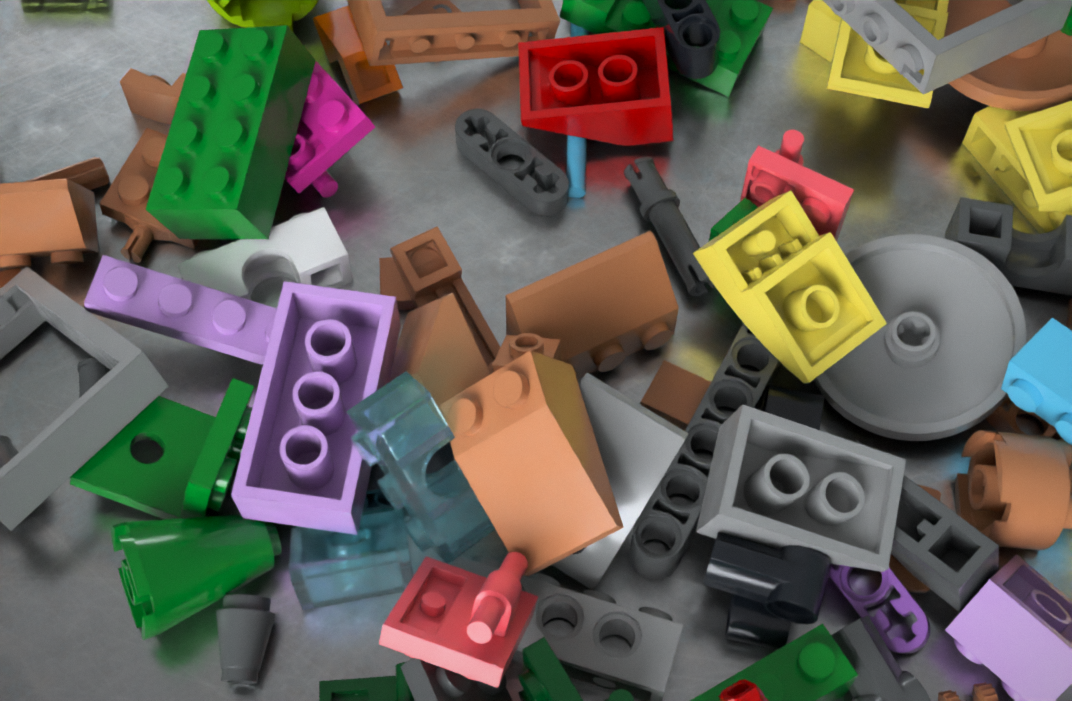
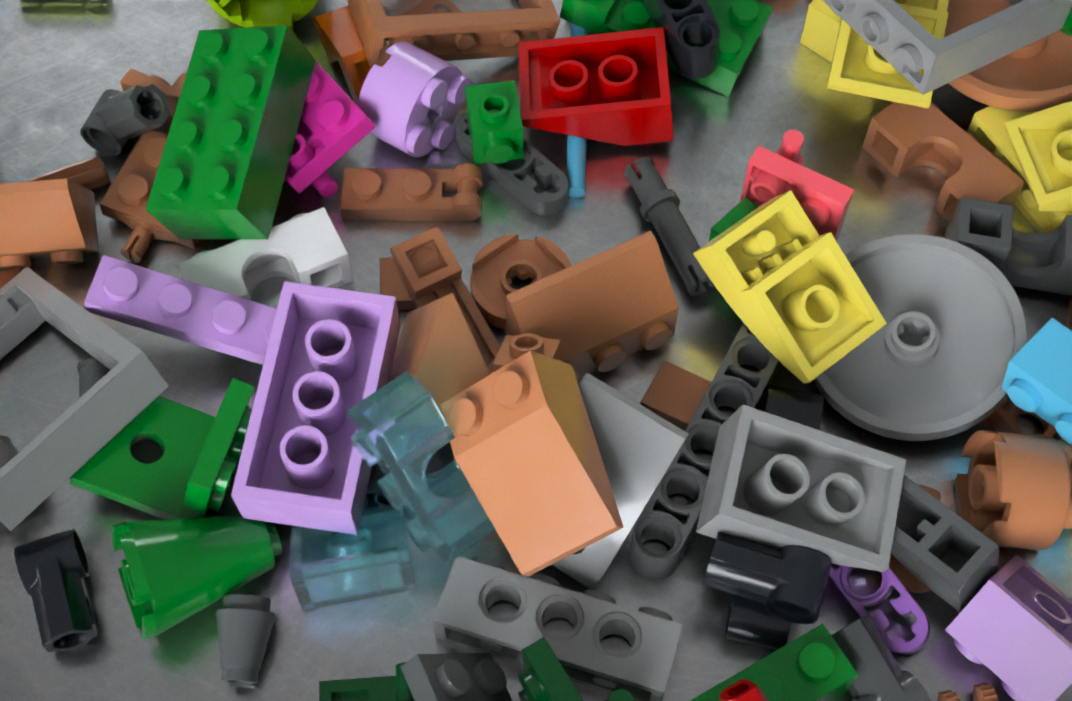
(54, 577): none -> black piece
(123, 116): none -> dark grey piece
(411, 194): none -> nougat plate
(413, 99): none -> lavender brick
(462, 618): coral plate -> none
(494, 122): none -> green brick
(509, 258): none -> nougat plate
(918, 136): none -> nougat arch

